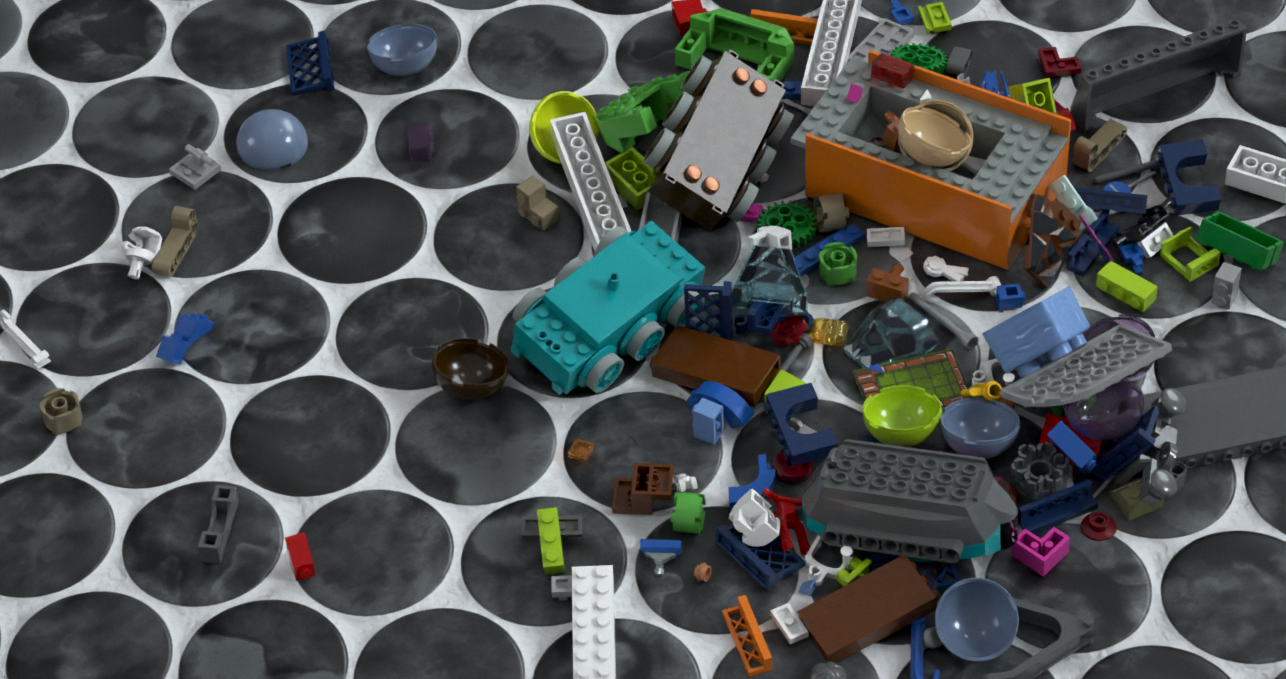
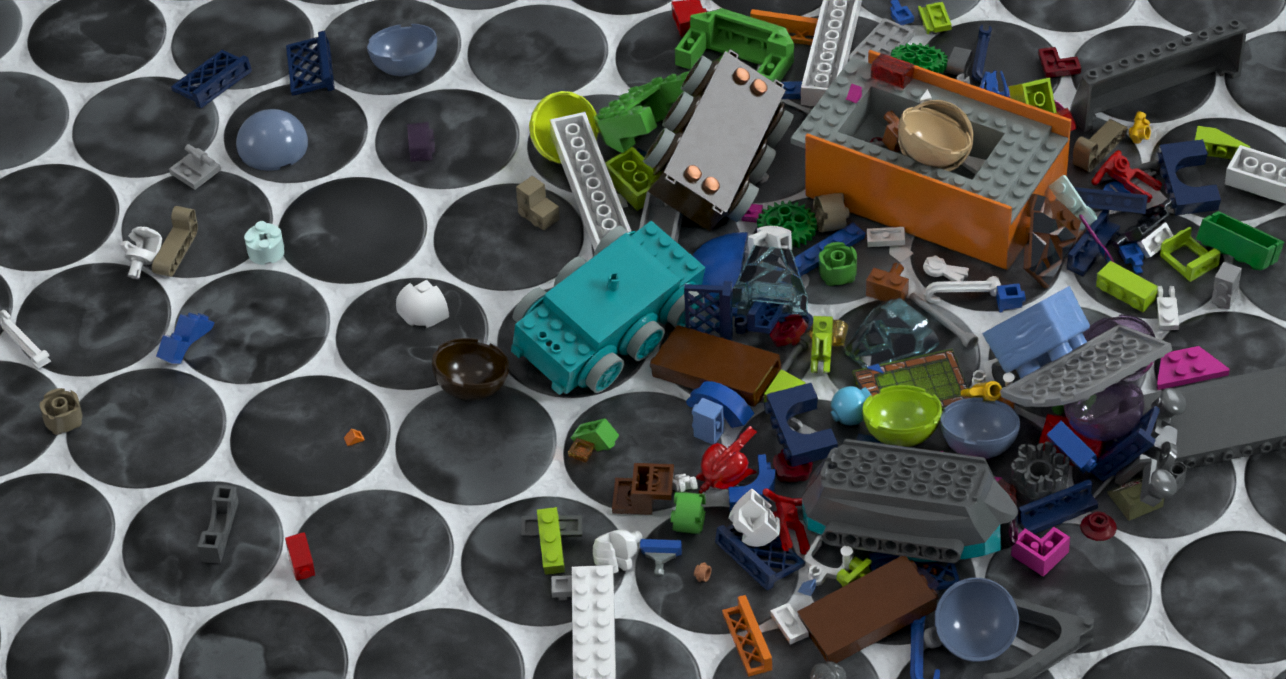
(215, 84): none -> dark blue fence
(264, 243): none -> light aqua brick
(353, 437): none -> orange piece
(422, 304): none -> white brick
(597, 432): none -> bright green arch
(616, 549): none -> white piece
(722, 260): none -> blue brick
(725, 466): none -> red hair
(821, 343): none -> lime plate
(848, 405): none -> medium azure brick
(980, 55): none -> dark blue piece
(1119, 169): none -> red piece
(1140, 129): none -> yellow plate
(1167, 310): none -> white hinge
(1188, 367): none -> dark pink wing
(1218, 143): none -> lime slope

